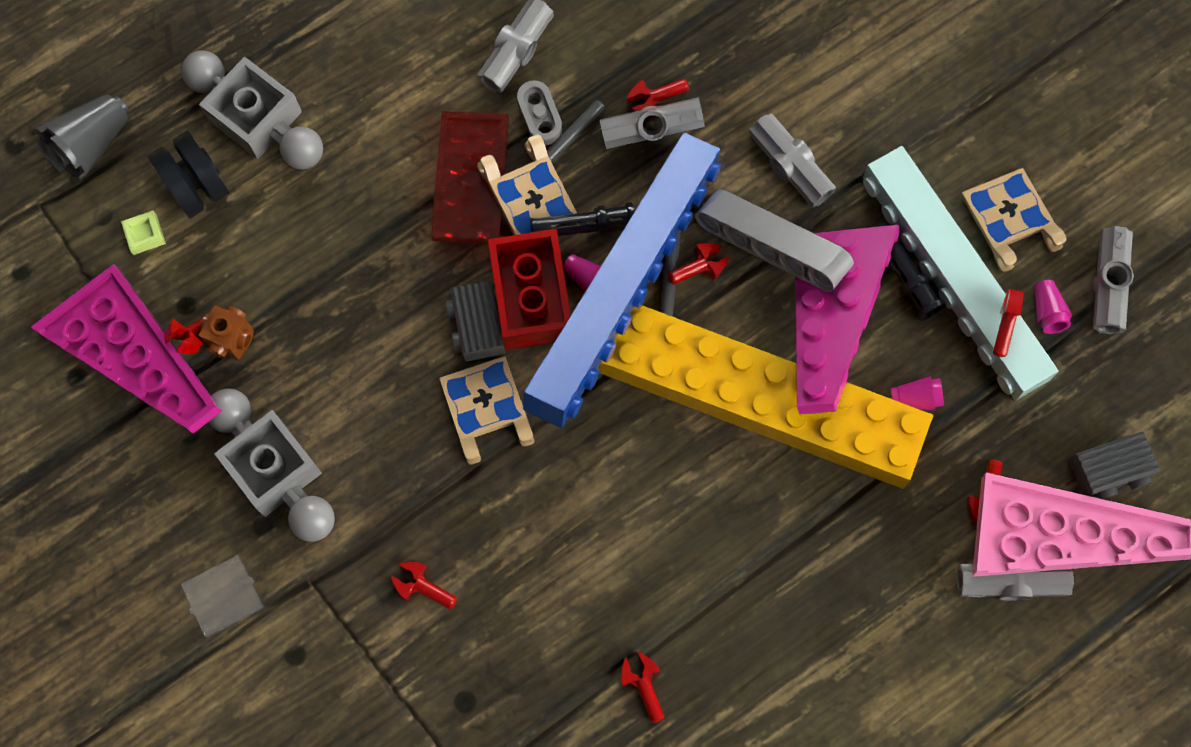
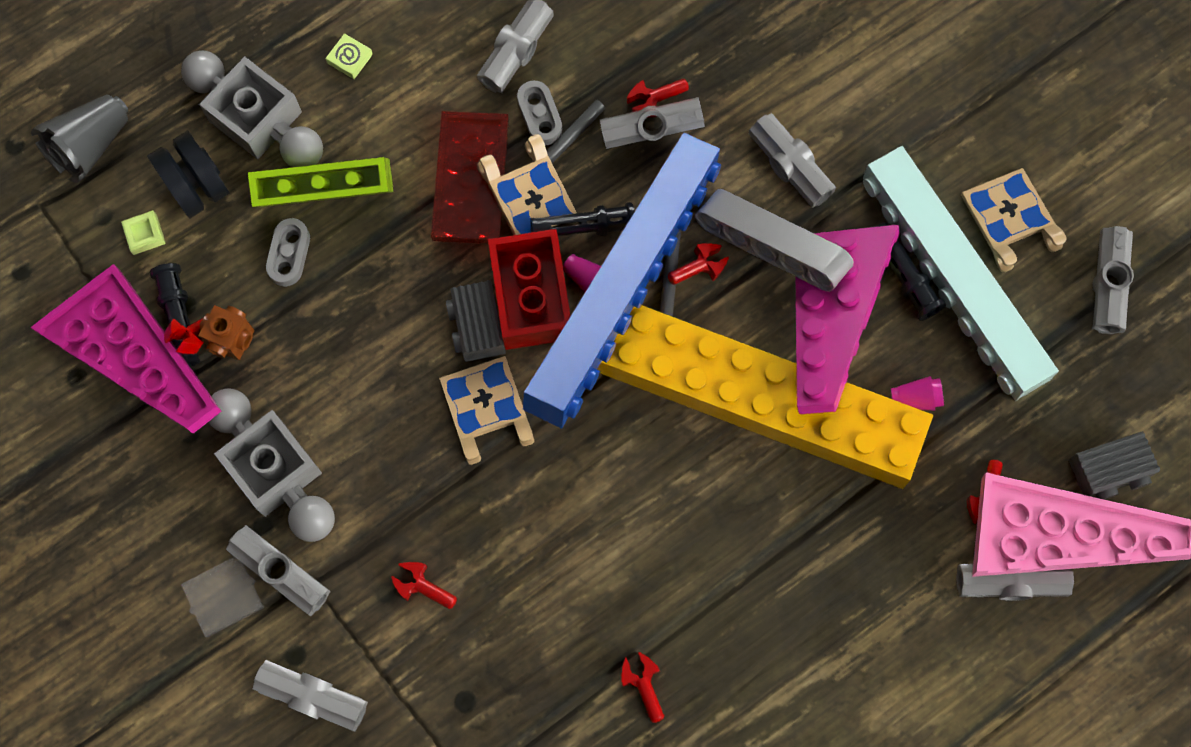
(173, 300): none -> black pin
(262, 556): none -> light grey piece
(288, 254): none -> light grey plate
(310, 695): none -> light grey piece
(320, 182): none -> lime brick
(349, 56): none -> yellowish green tile
(1010, 310): red bar -> none
(1051, 308): dark pink cone -> none

